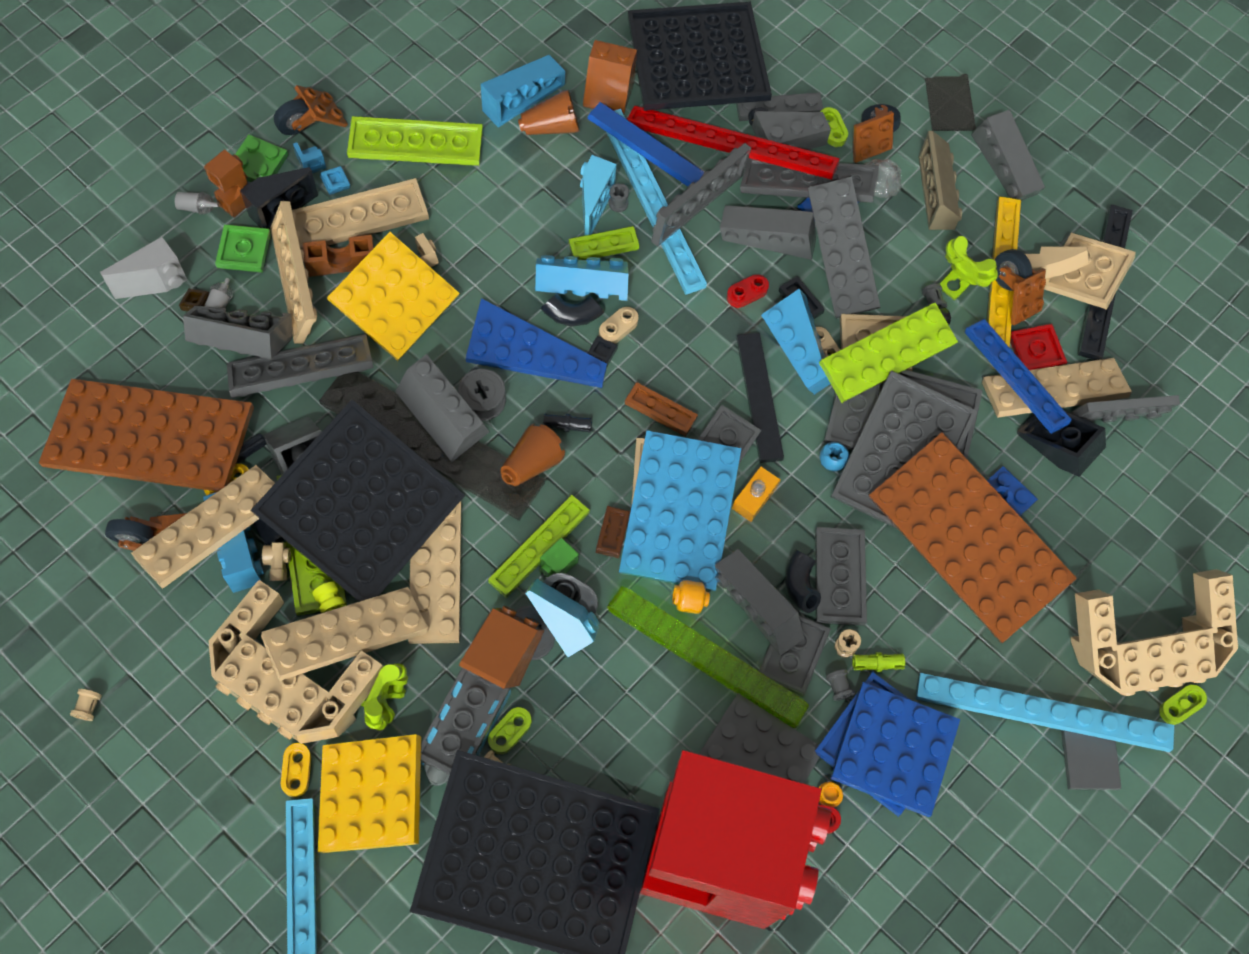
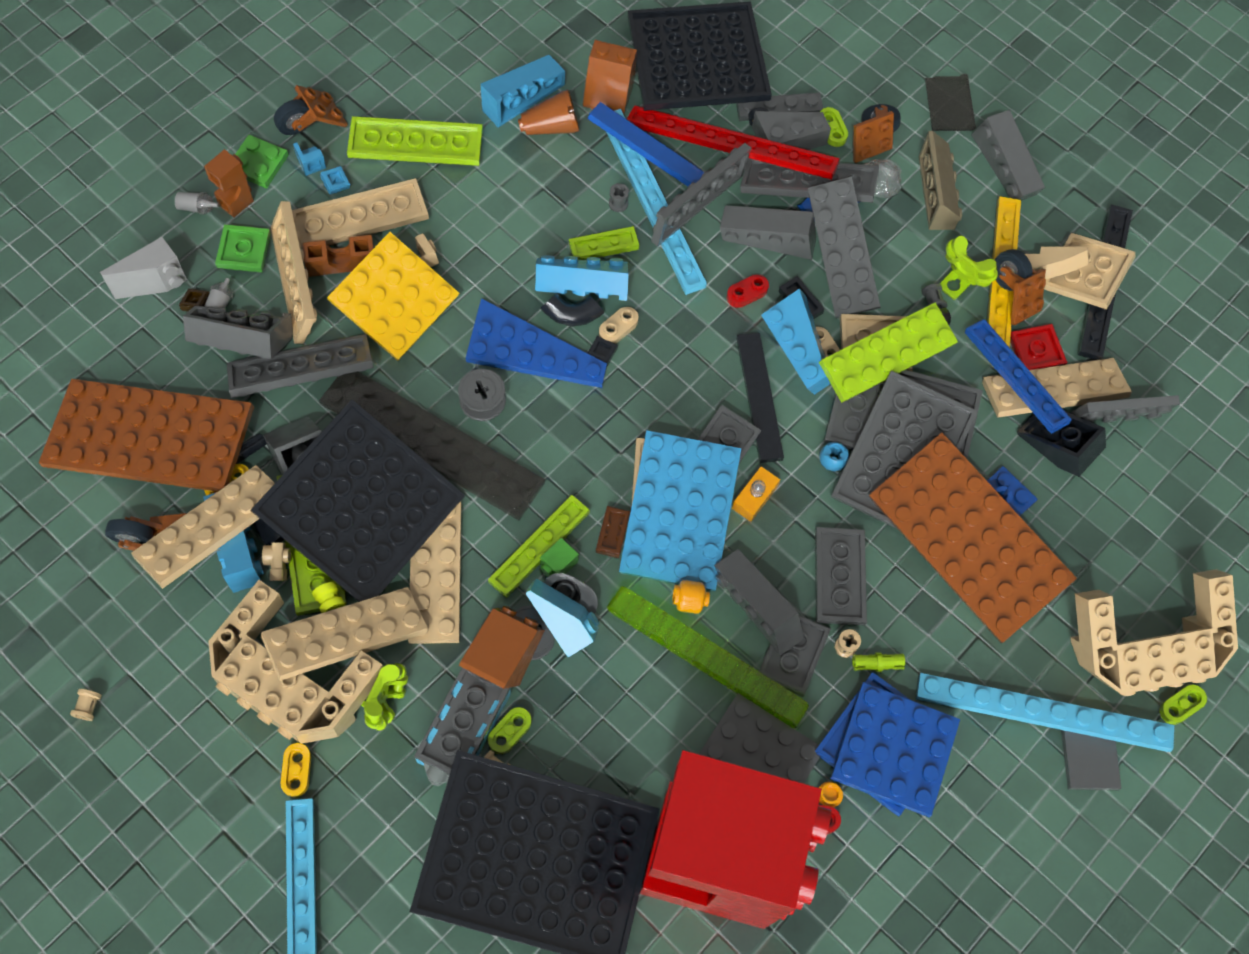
(265, 194): black slope -> none
(370, 794): yellow plate -> none
(440, 408): dark grey slope -> none
(533, 454): dark orange cone -> none
(568, 422): black pin -> none
(596, 185): medium azure slope -> none
(661, 409): dark orange plate -> none
(798, 582): black cylinder -> none
(840, 685): dark grey bush -> none

